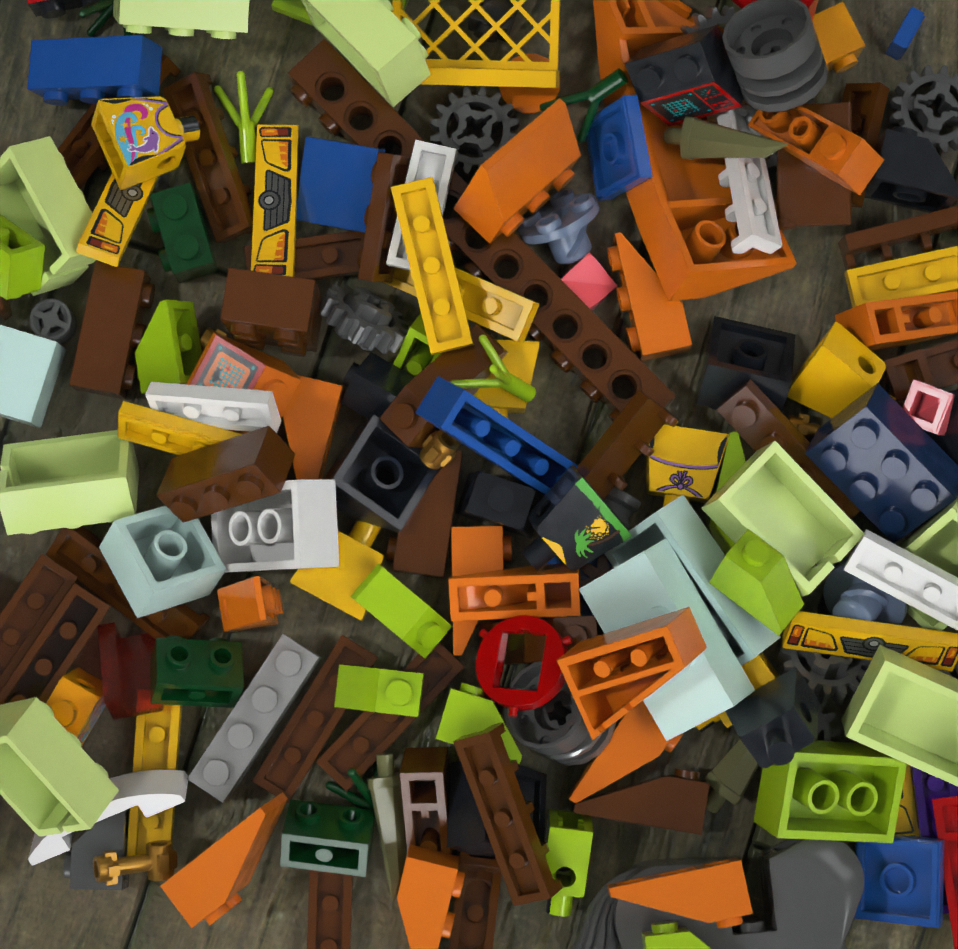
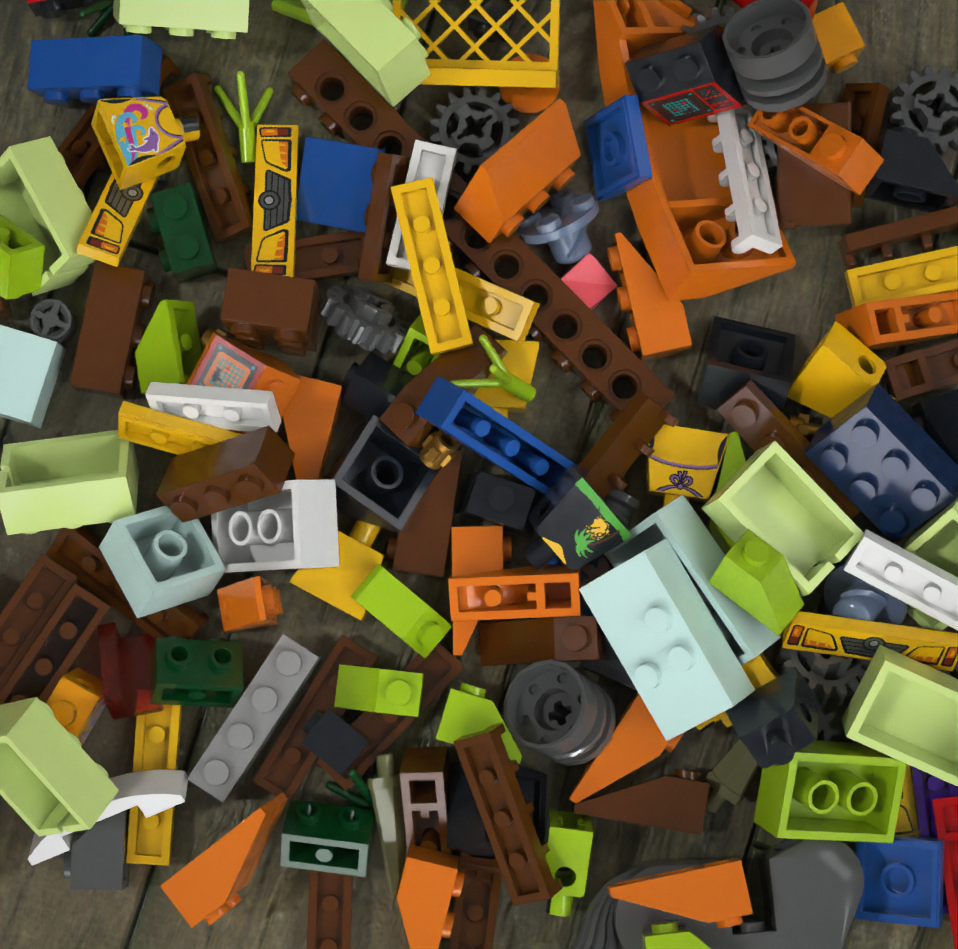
(158, 862): pearl gold bar -> none
(334, 739): none -> black brick
(491, 661): red piece -> none
(594, 95): dark green plant -> none
(627, 665): orange wedge -> none
(711, 140): olive bar -> none
(905, 33): blue tile -> none
(929, 406): coral slope -> none

